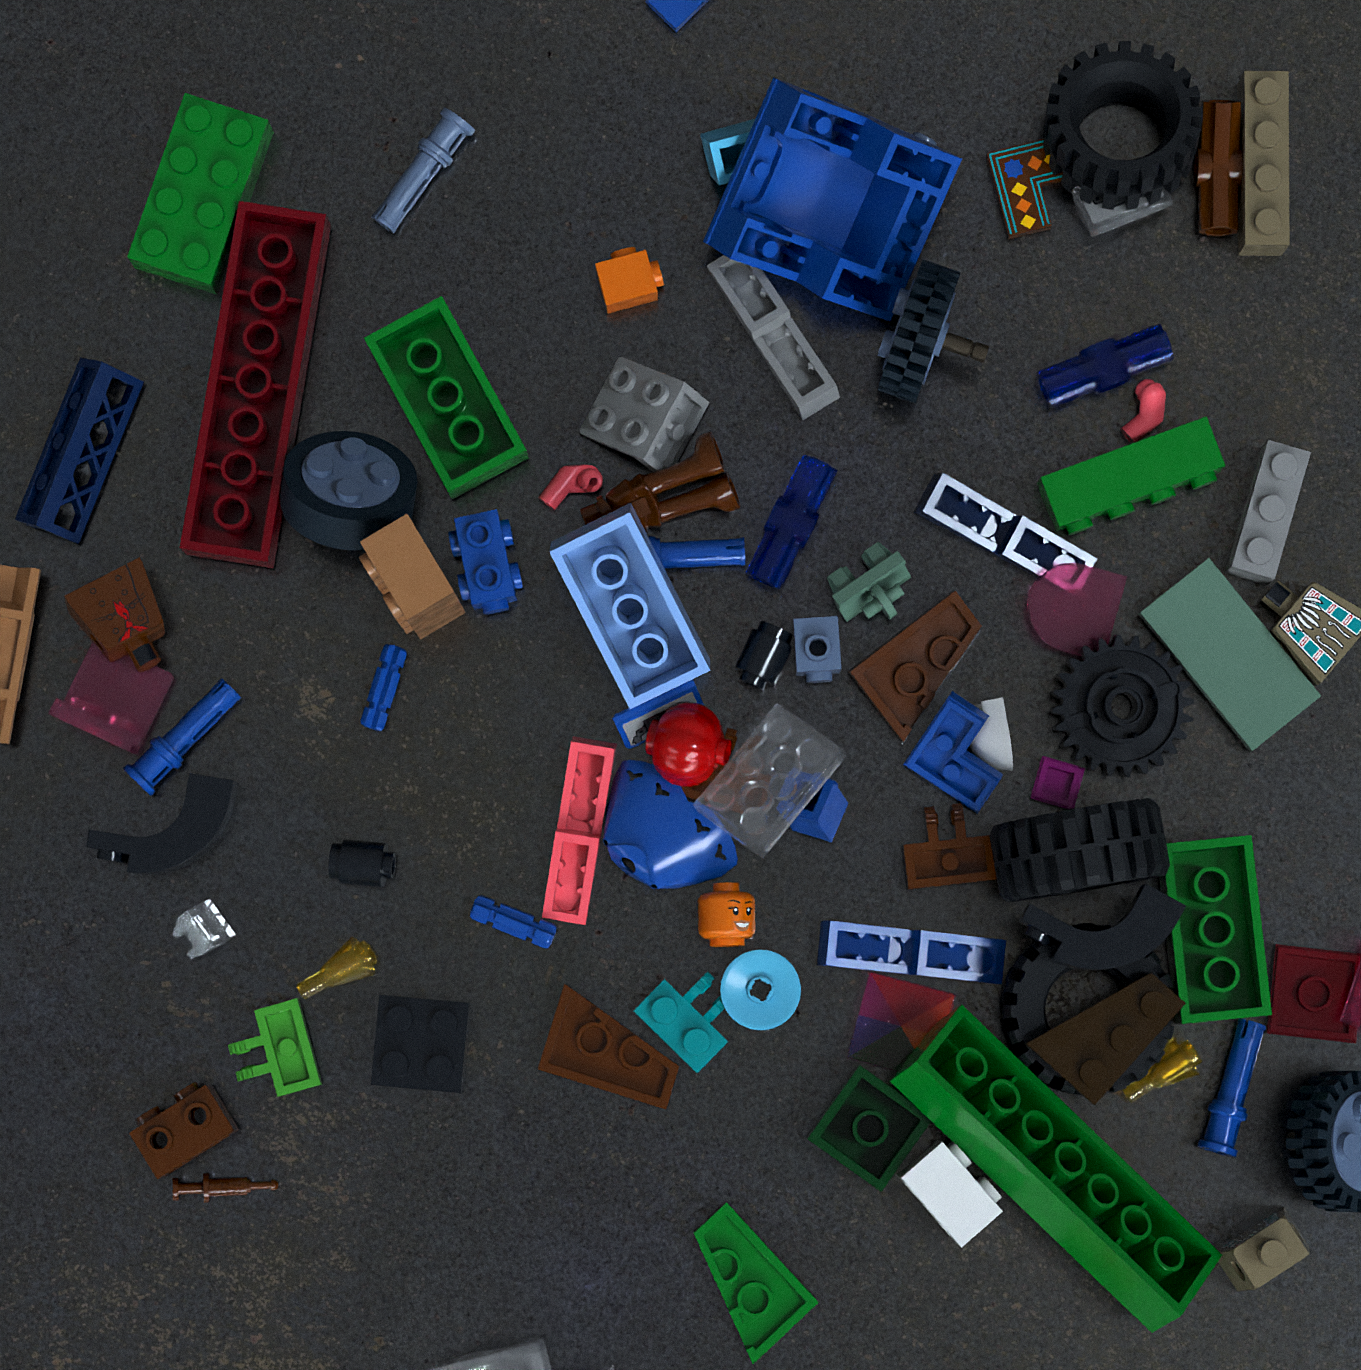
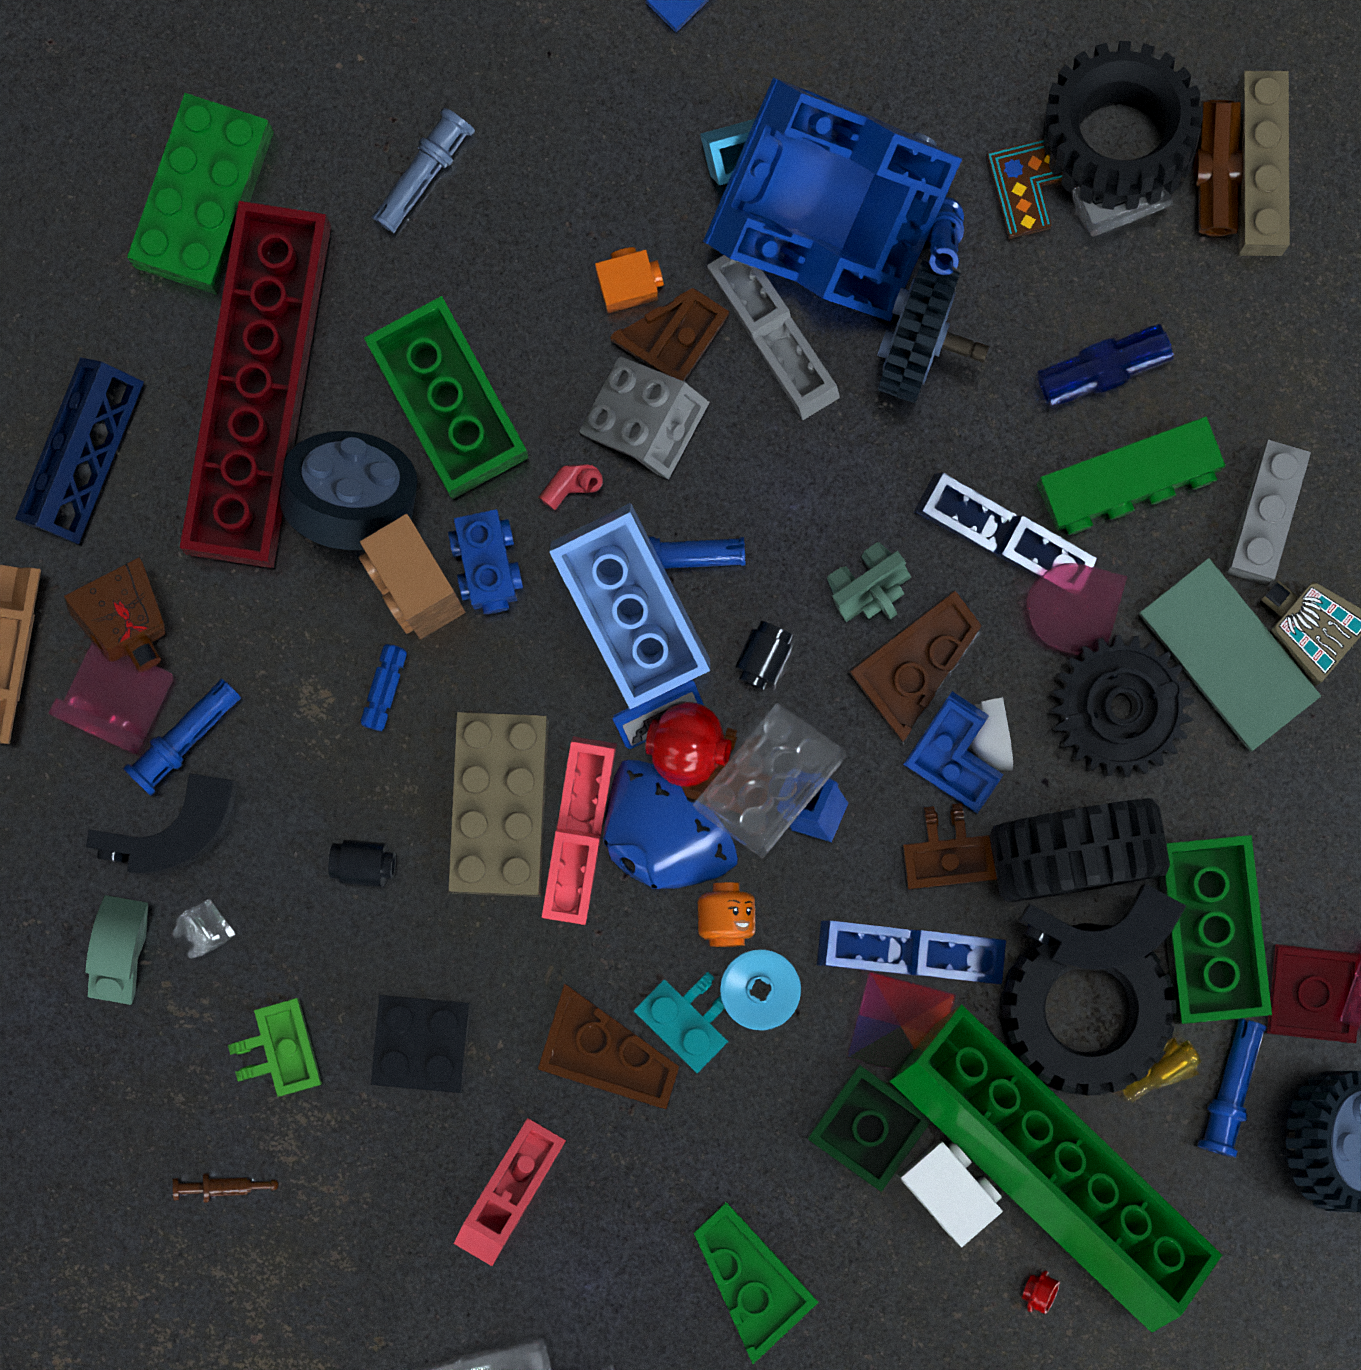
(115, 949): none -> sand green brick
(184, 1132): reddish brown brick -> none
(348, 964): clear yellow cone -> none
(498, 804): none -> dark tan brick
(509, 1192): none -> coral slope
(513, 921): blue axle -> none
(643, 489): reddish brown piece -> none
(674, 335): none -> reddish brown wing
(791, 522): clear blue piece -> none
(817, 648): sand blue brick -> none
(945, 237): none -> blue pin
(1040, 1292): none -> red plate
(1057, 783): magenta tile -> none
(1108, 1037): dark brown wing -> none
(1151, 411): coral arm -> none
(1263, 1251): dark tan torso -> none

